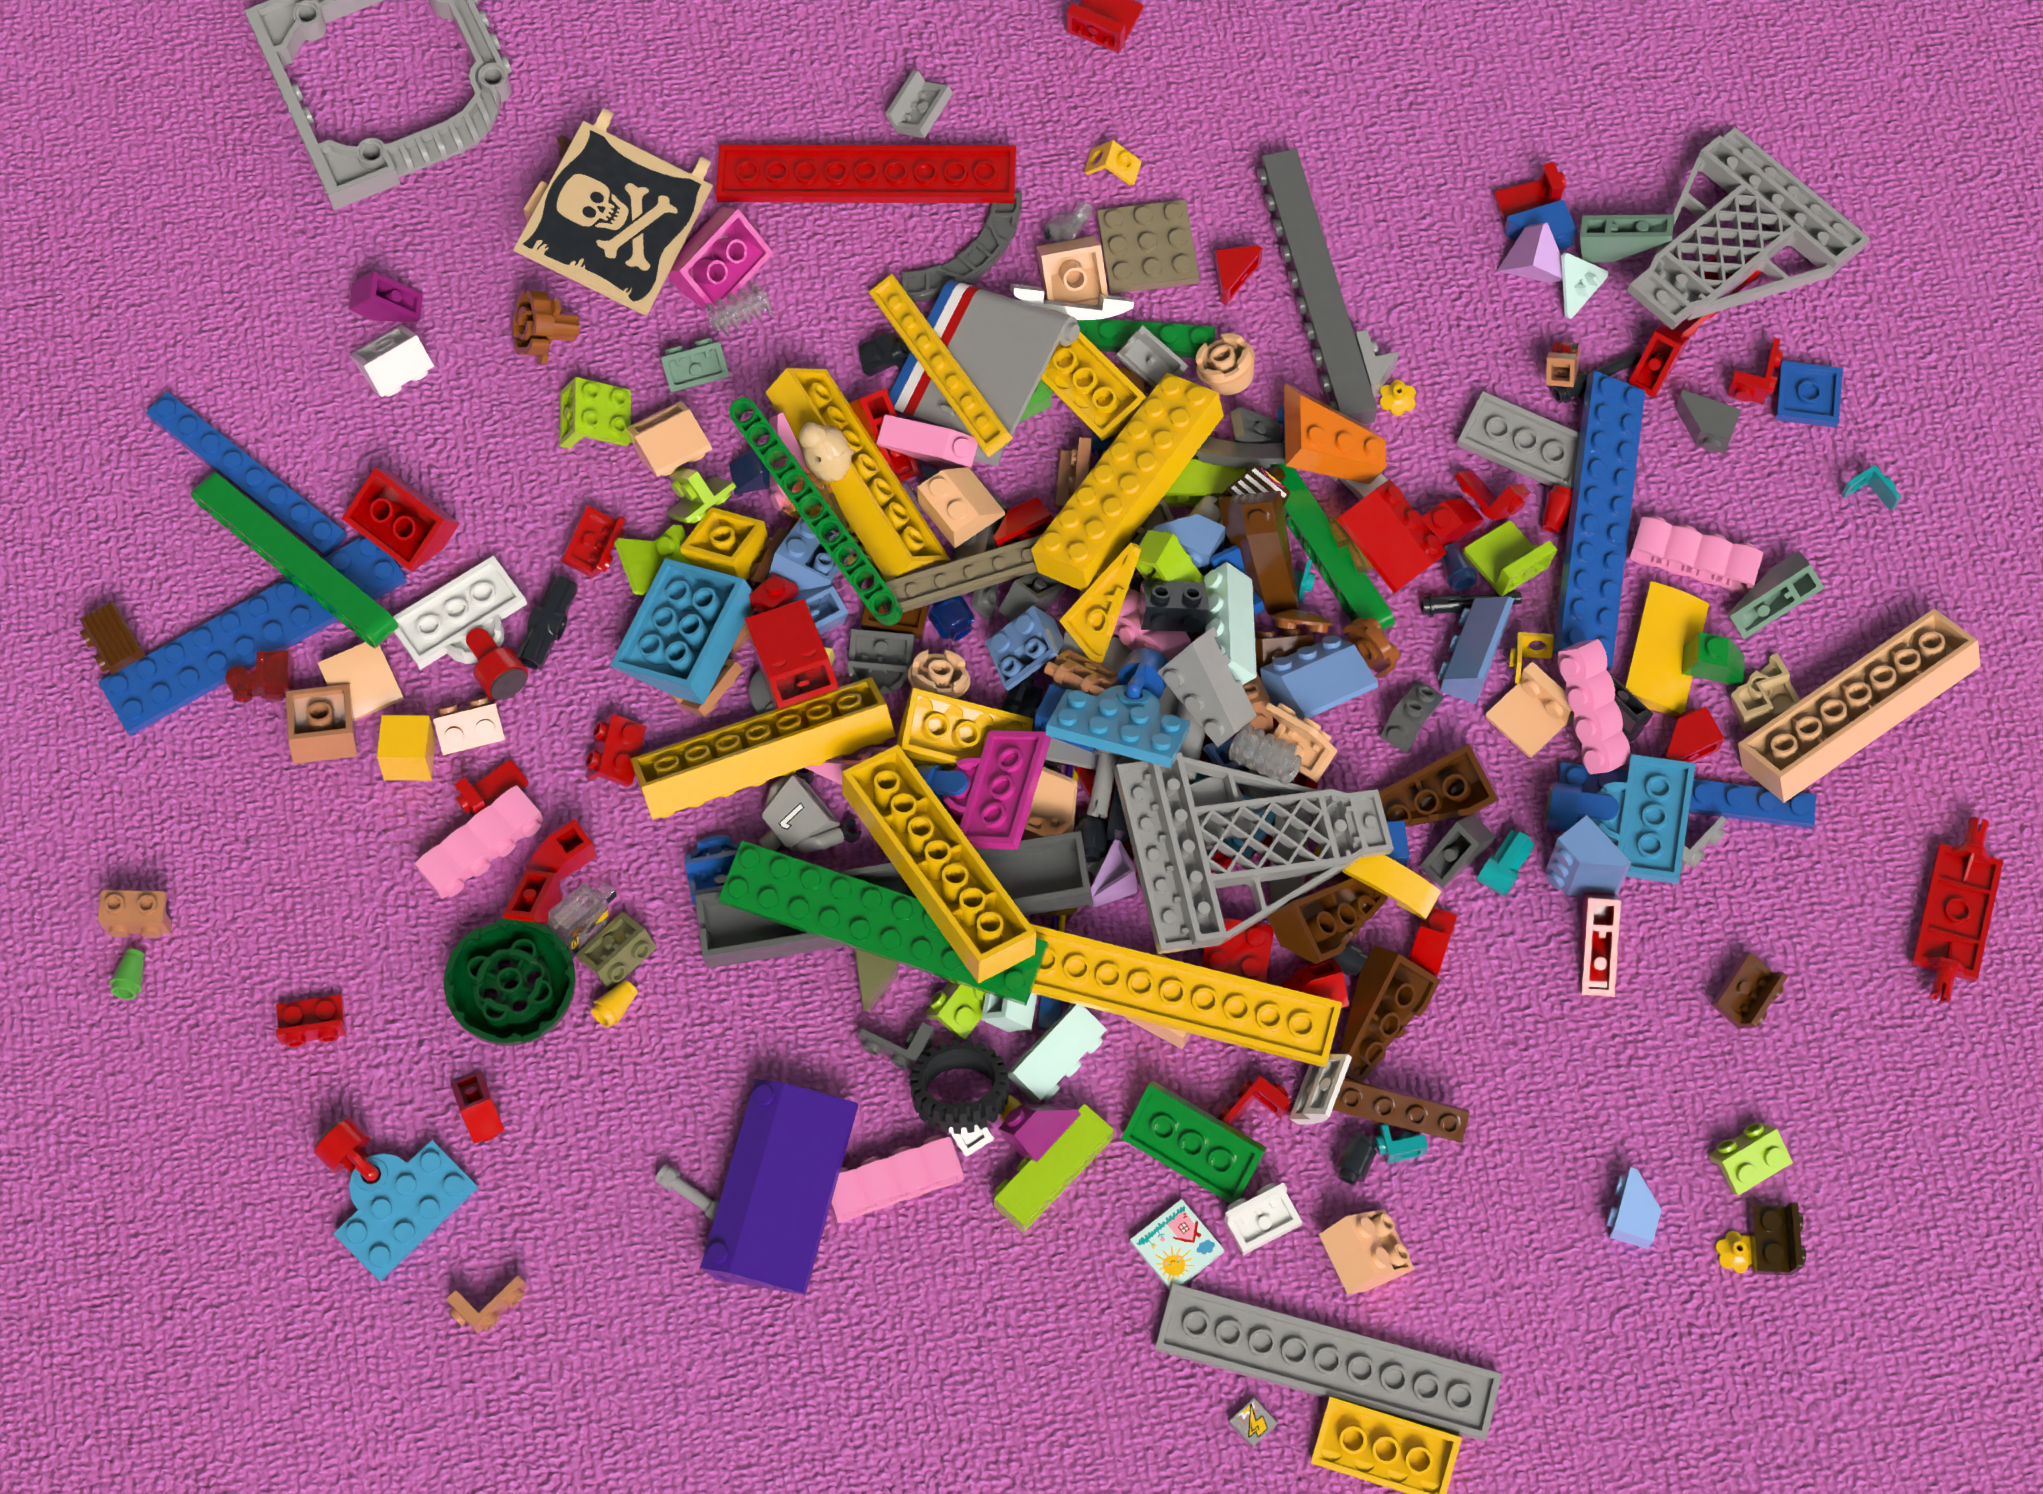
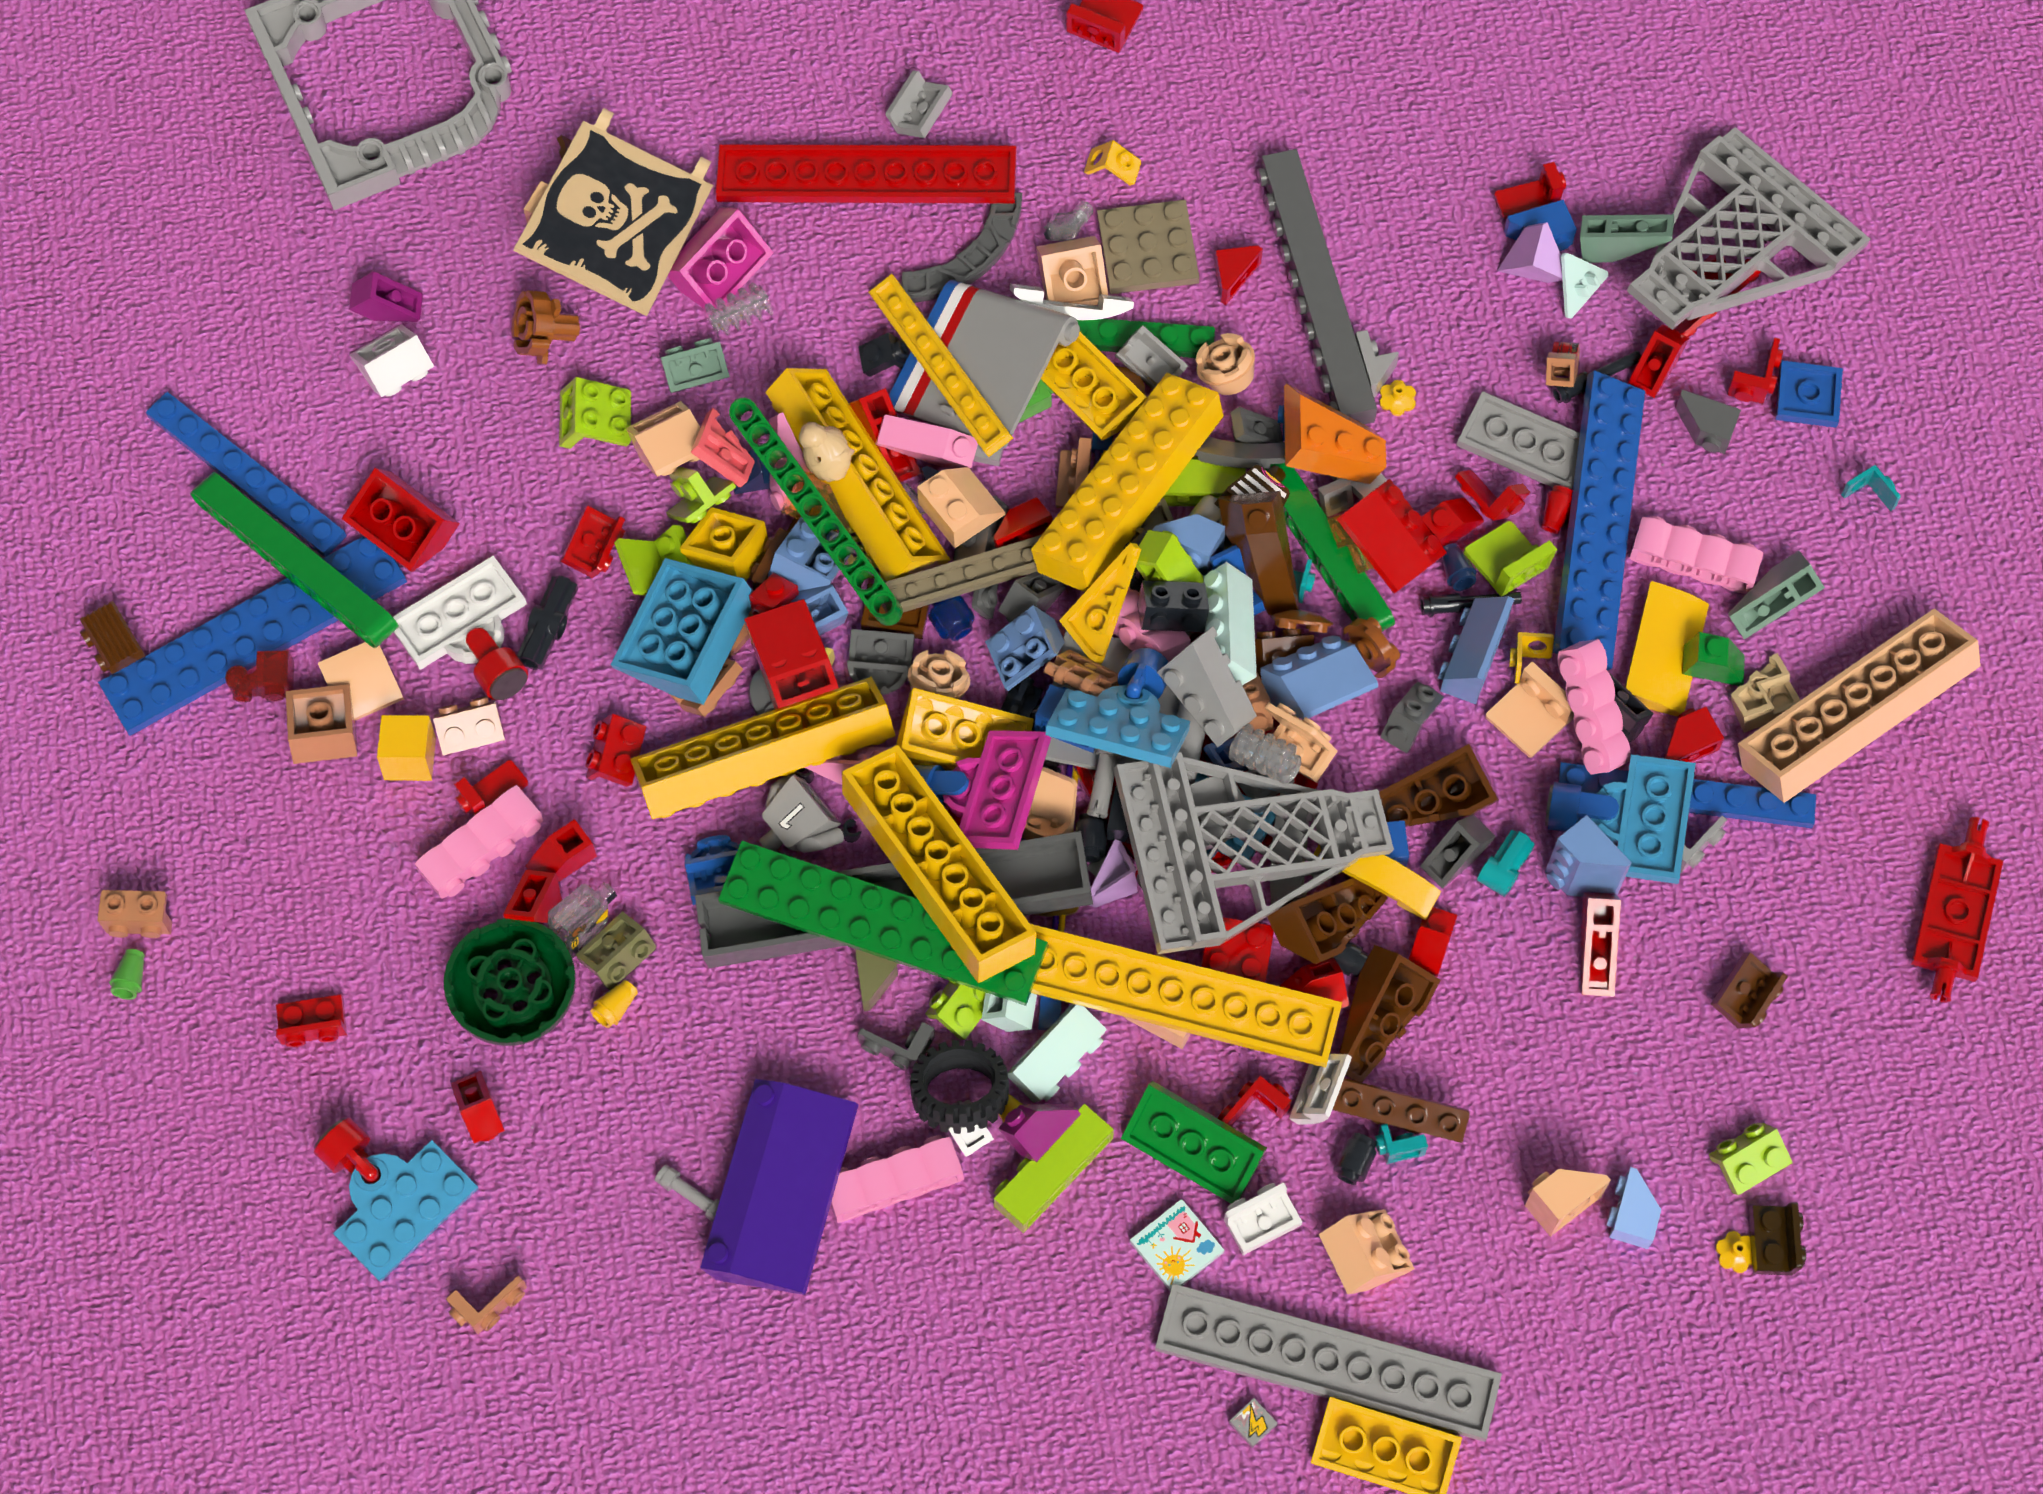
(722, 450): none -> coral wing
(1336, 496): none -> light grey plate
(1563, 1196): none -> light nougat slope

